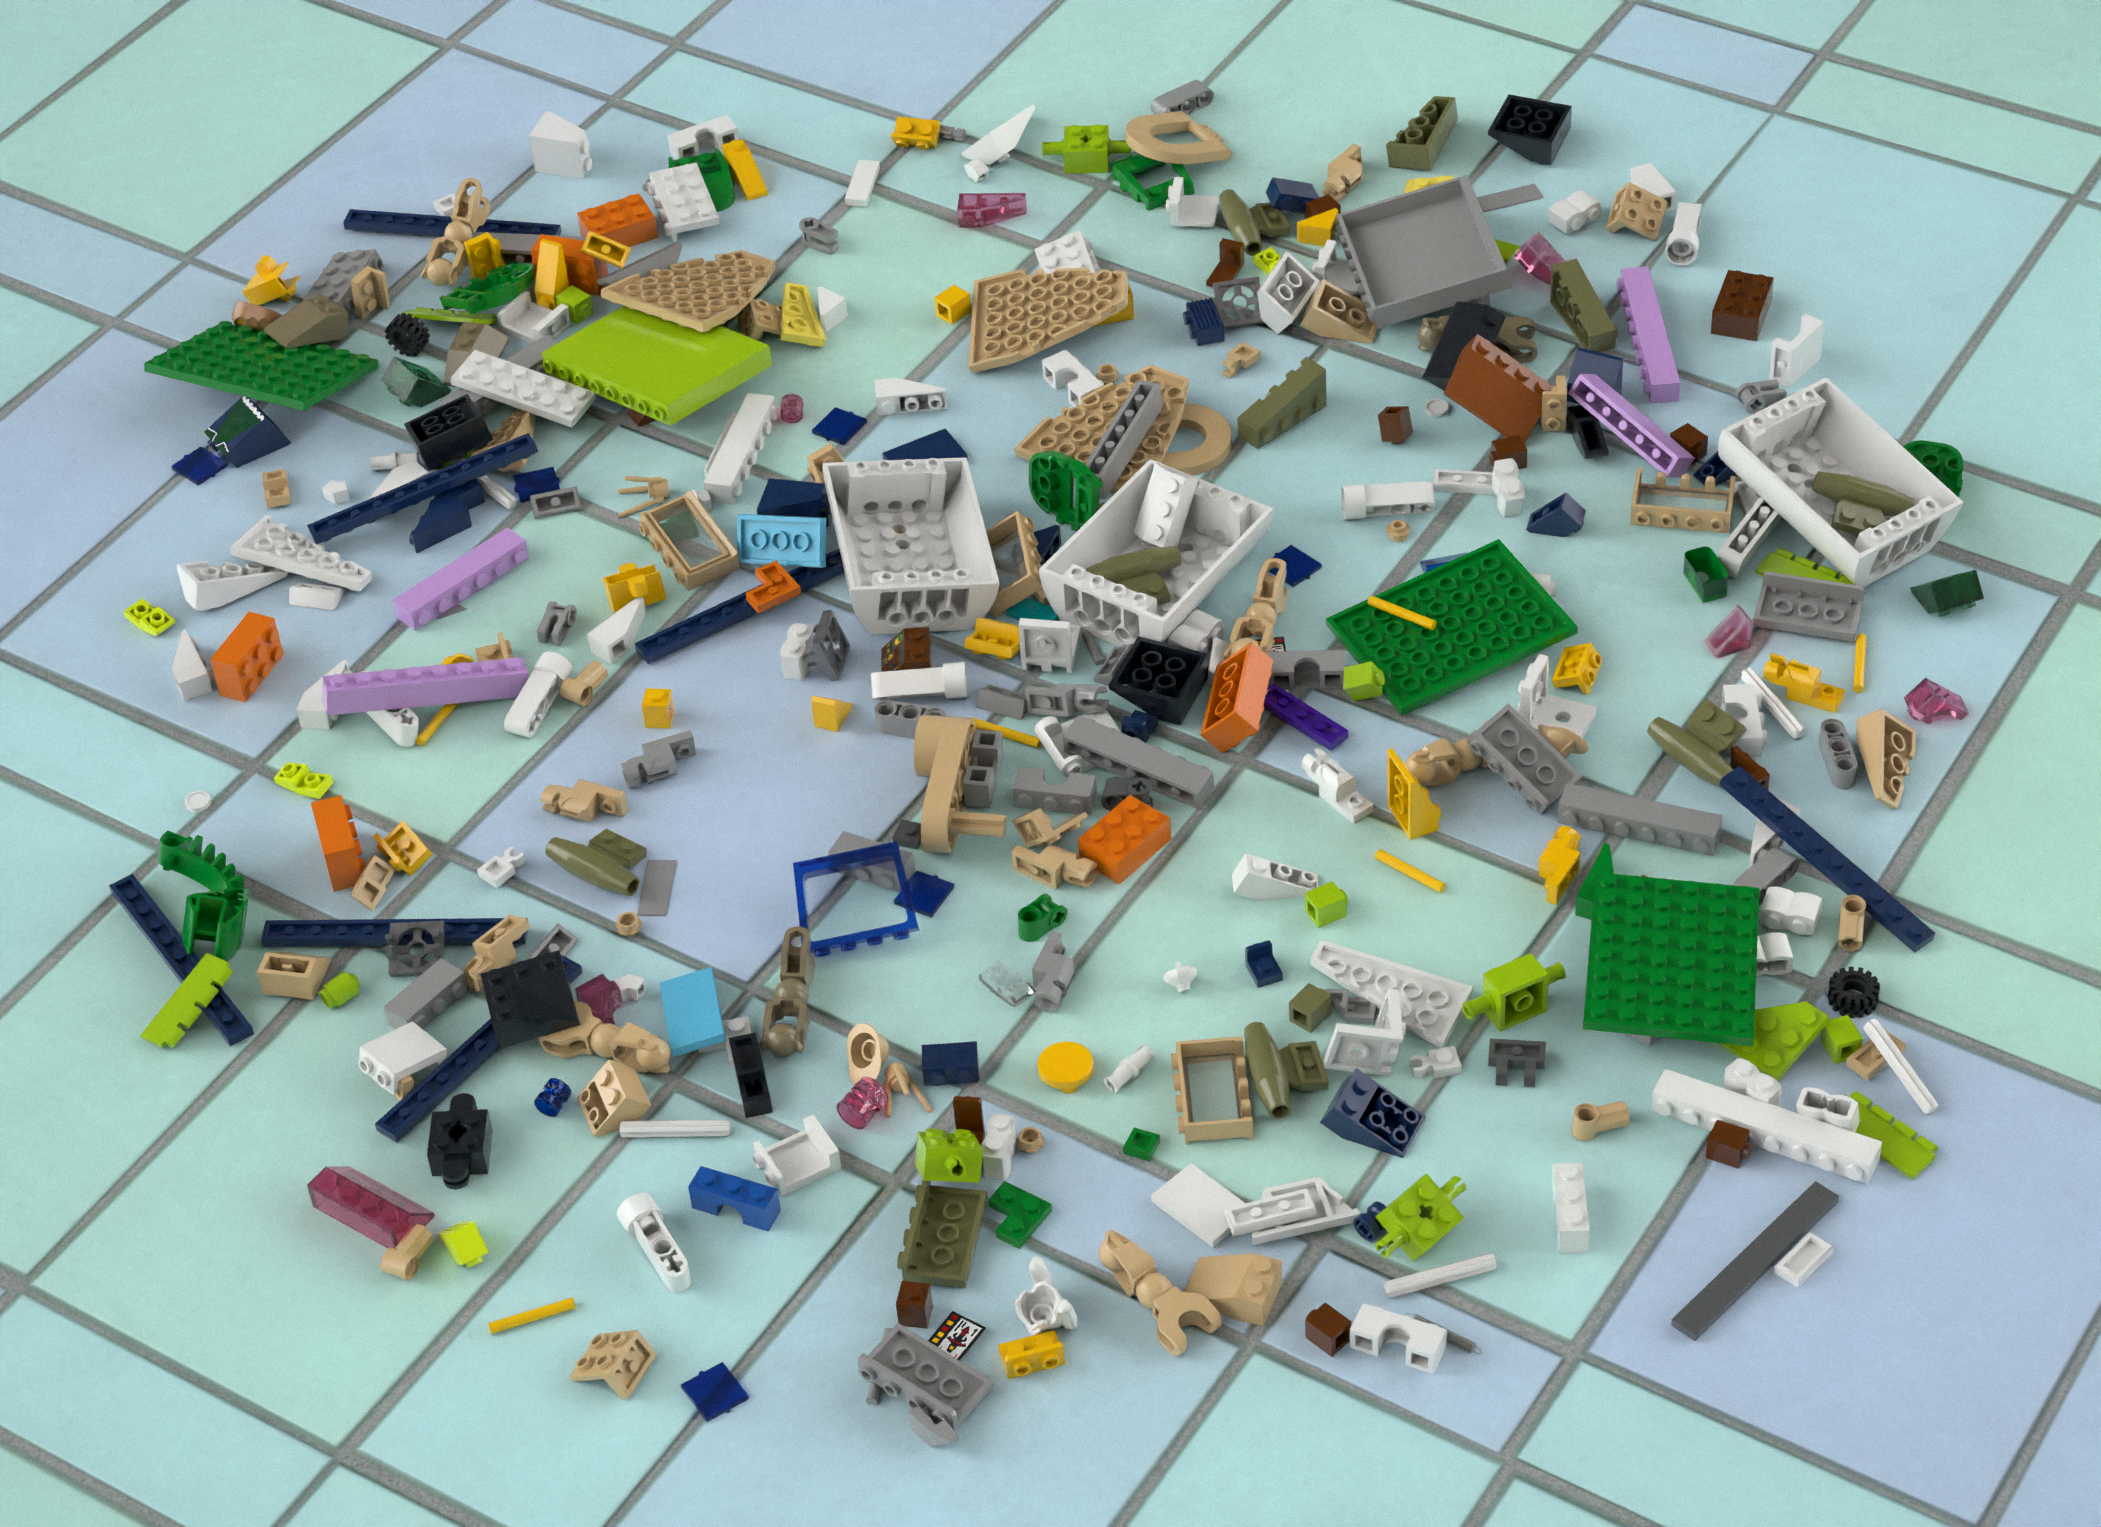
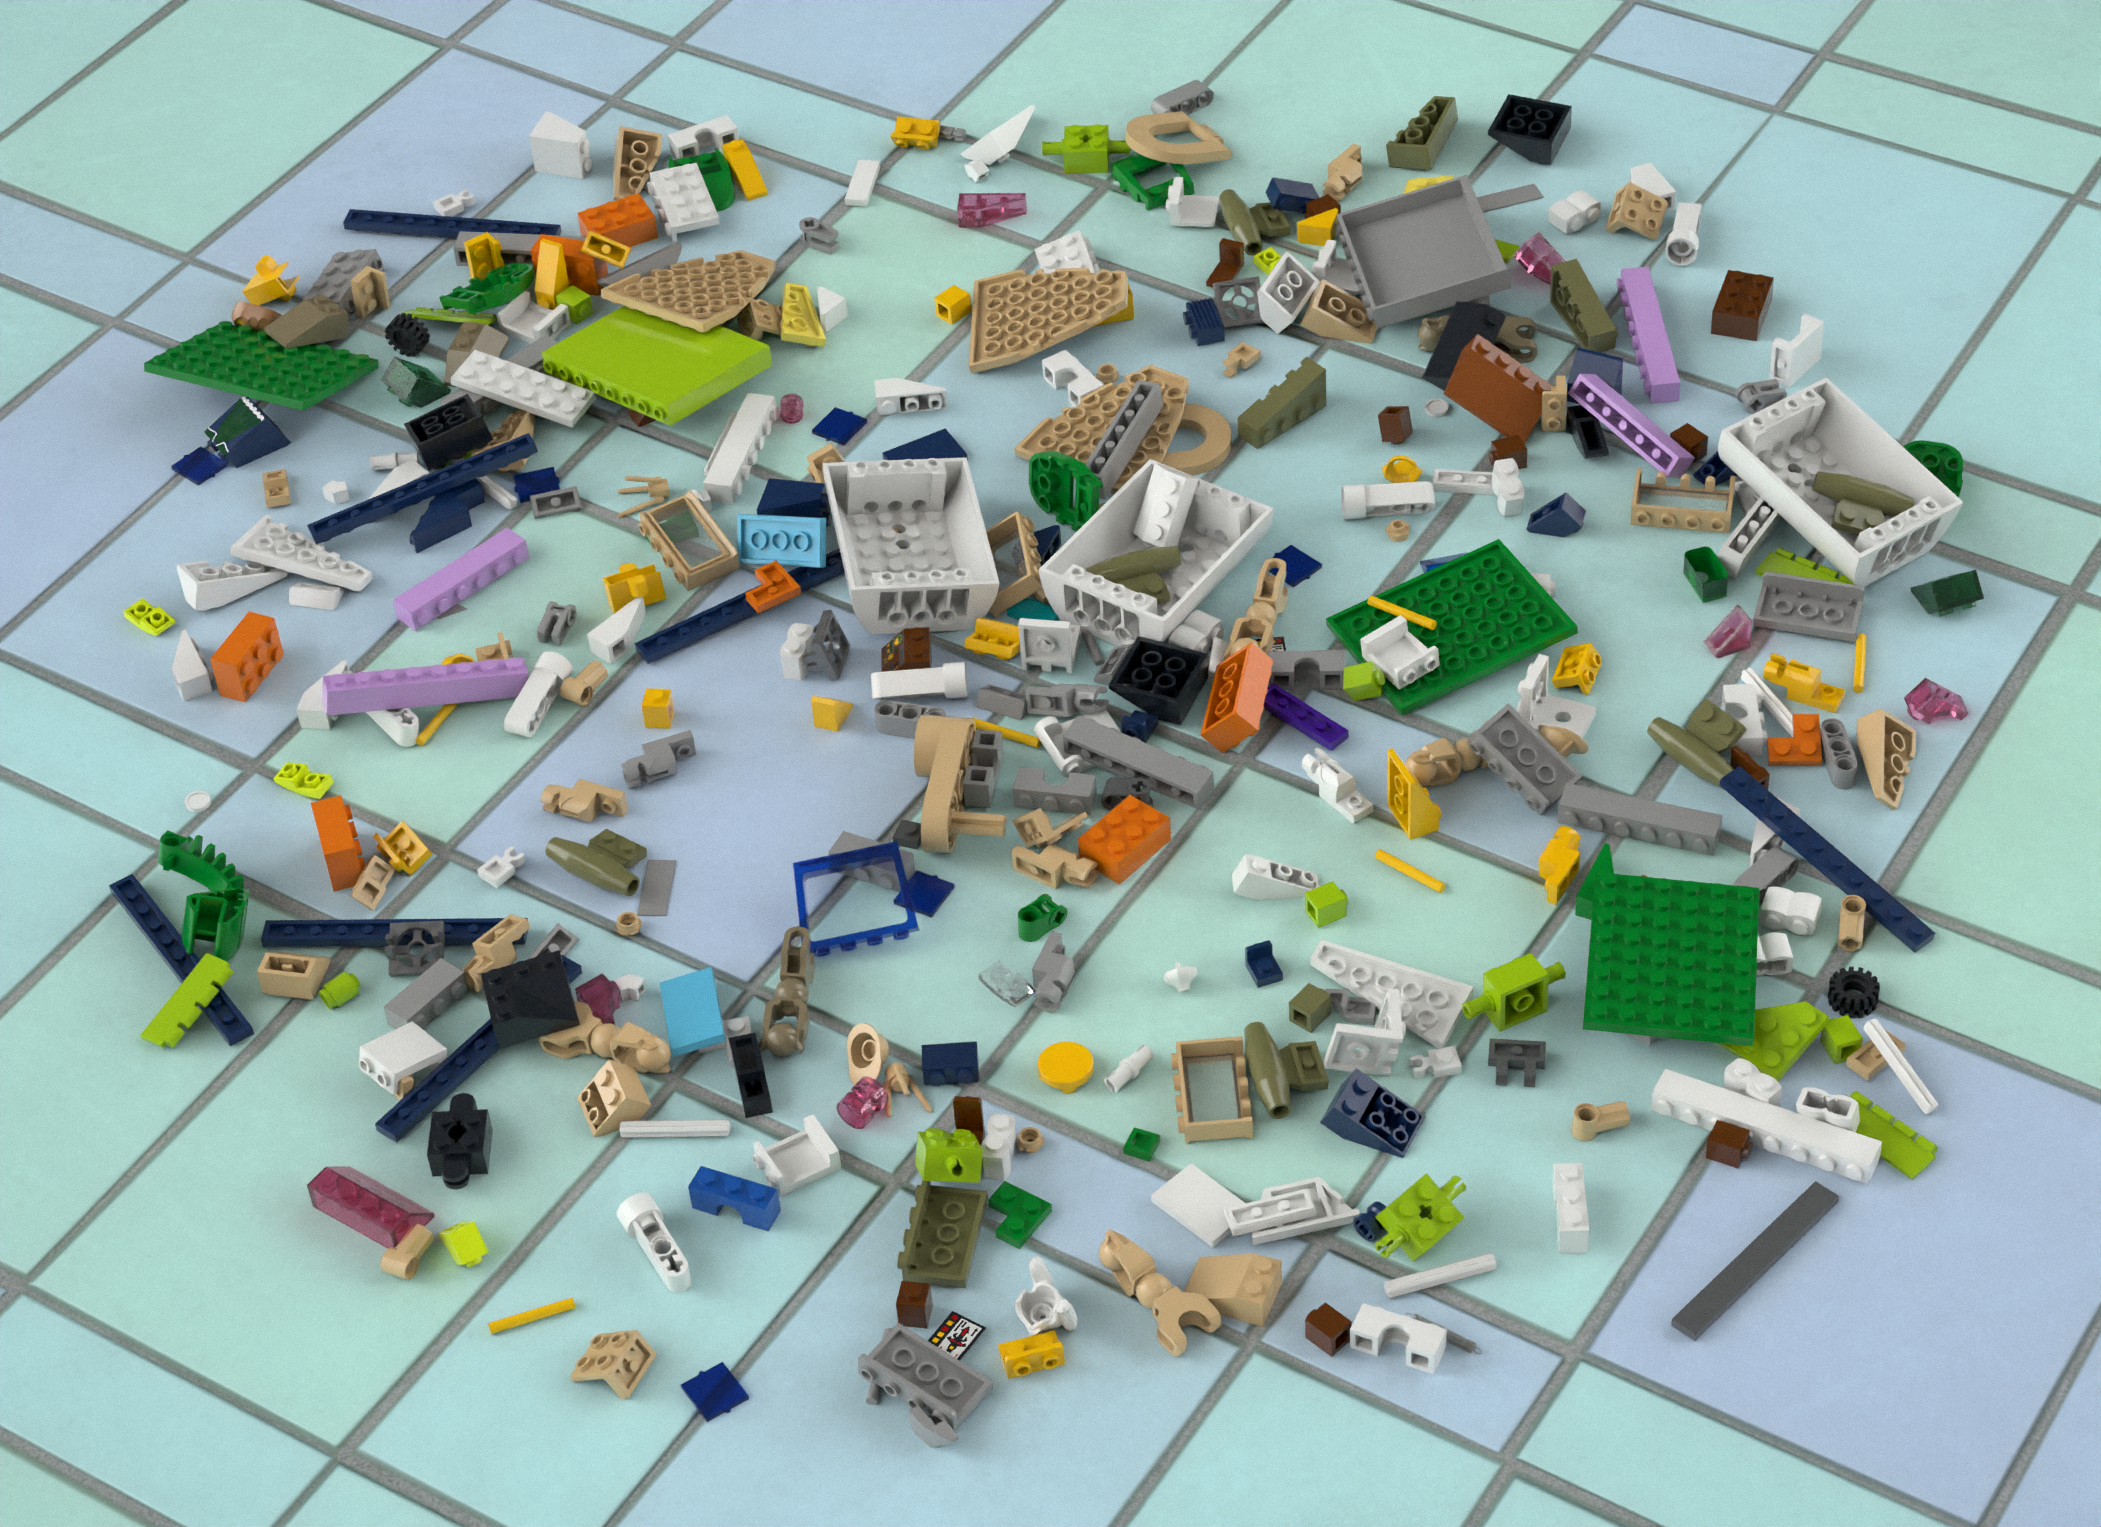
(466, 219): tan piece -> none
(551, 1099): clear blue wheel -> none
(633, 160): none -> tan wedge
(1399, 653): none -> white panel
(1402, 471): none -> yellow piece
(1800, 750): none -> orange plate
(1803, 1260): white tile -> none

